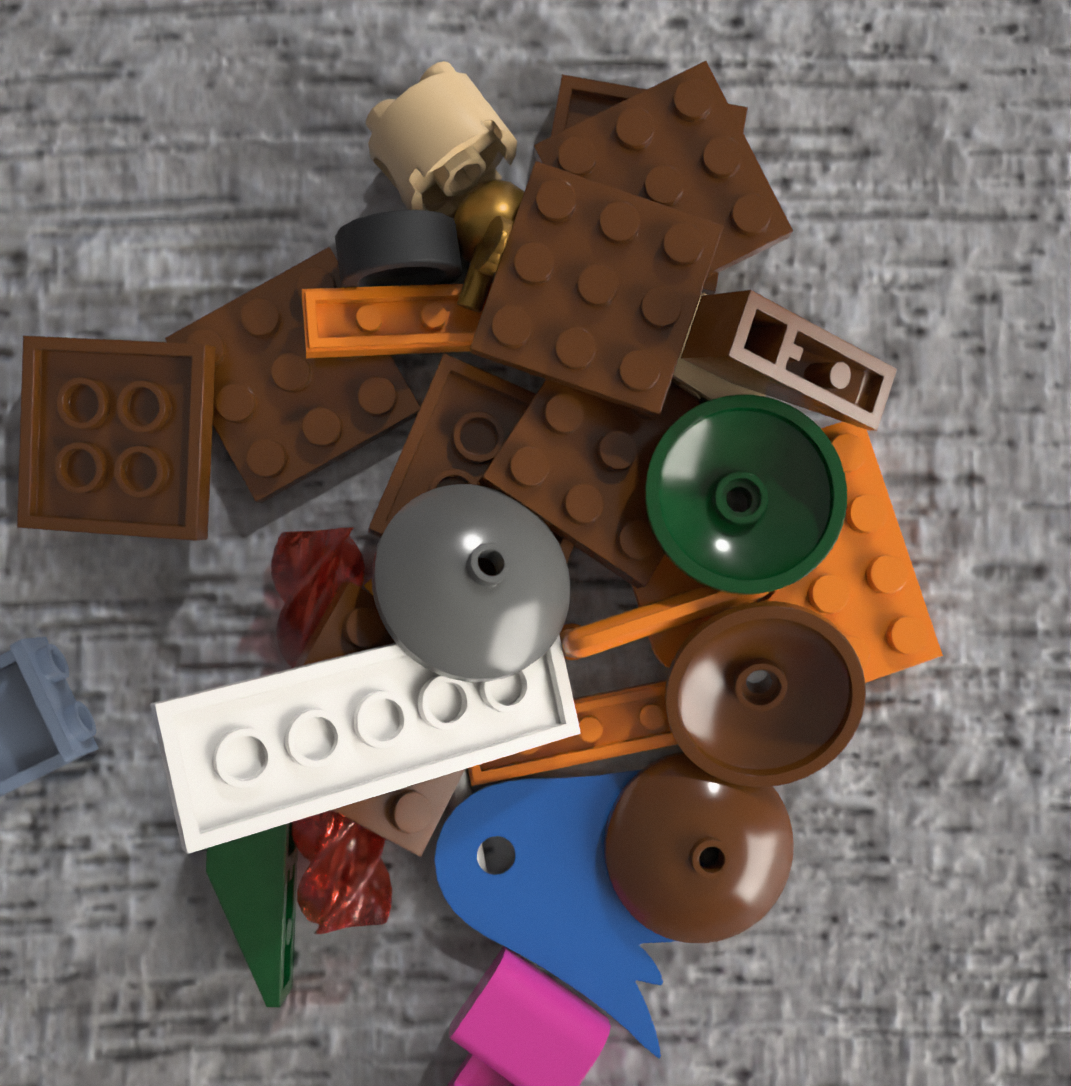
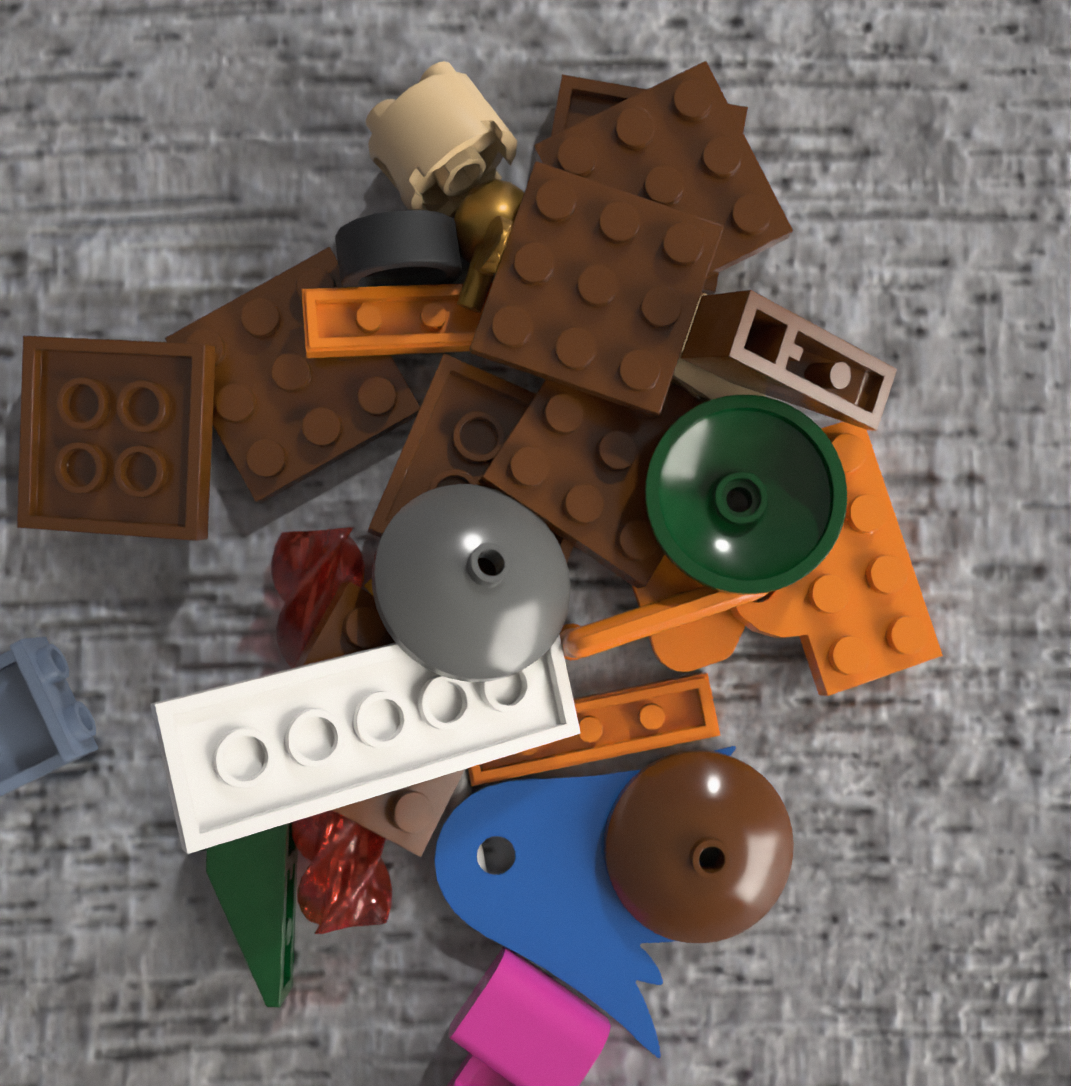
(773, 727): reddish brown dish -> none

